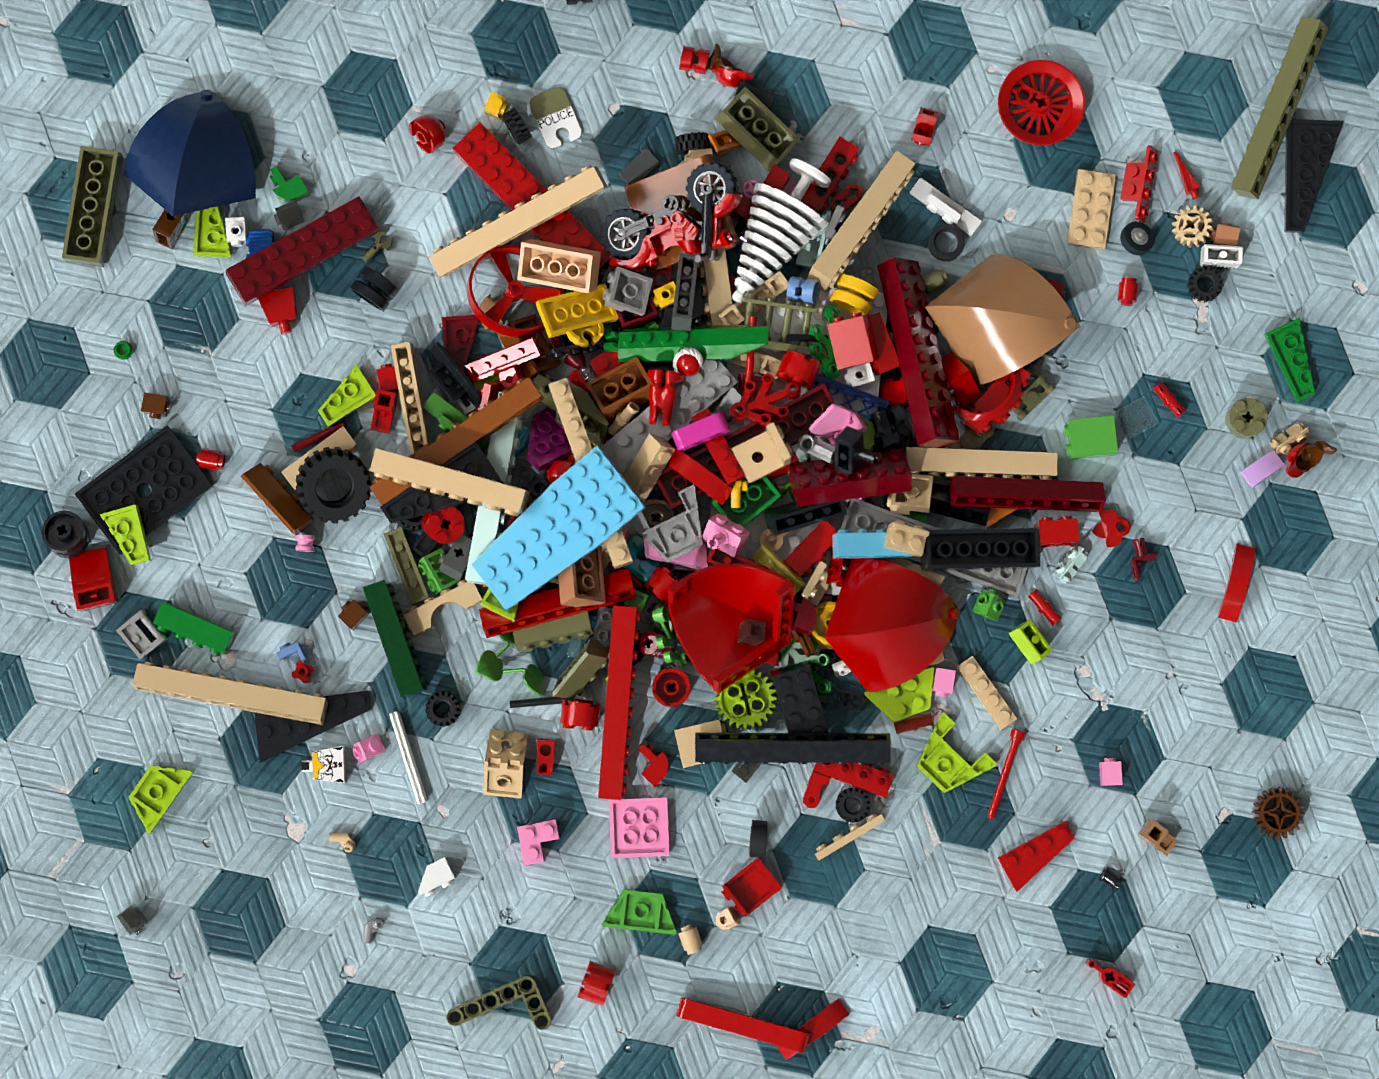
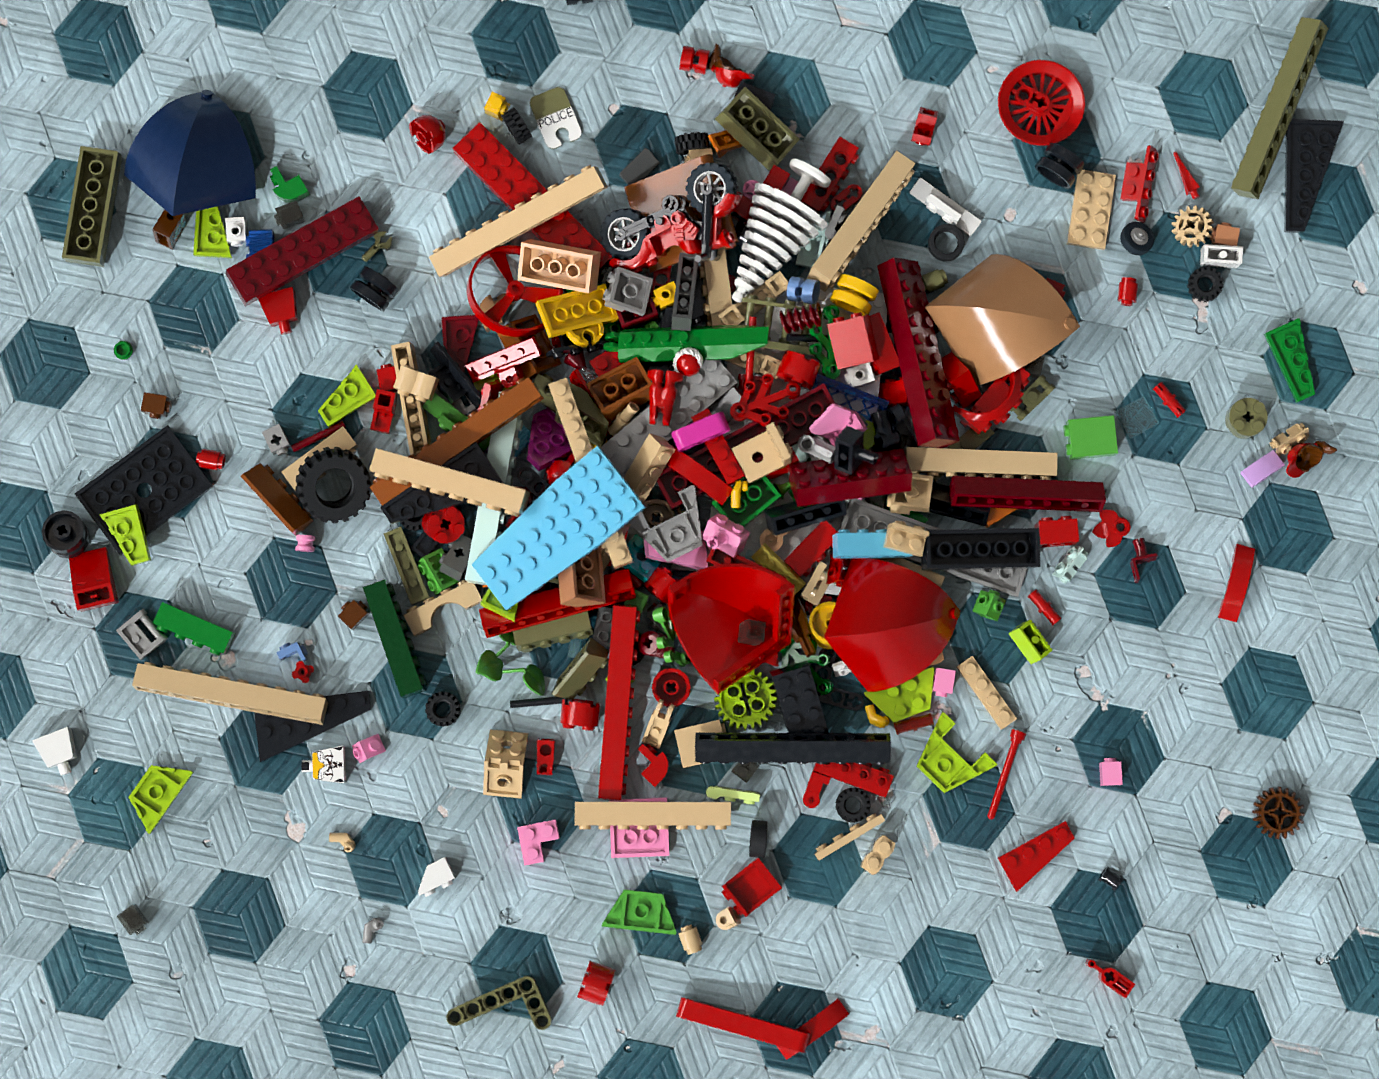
(57, 749): none -> white torso
(270, 435): none -> light grey brick
(408, 757): white axle -> none
(415, 383): none -> tan brick
(653, 813): none -> tan brick
(658, 726): none -> tan hinge
(732, 794): none -> yellowish green hinge
(801, 319): none -> dark red piece
(805, 617): dark red brick -> none
(874, 859): none -> tan brick
(875, 719): none -> yellow arm
(1059, 165): none -> black wheel
(1157, 836): medium nougat brick -> none

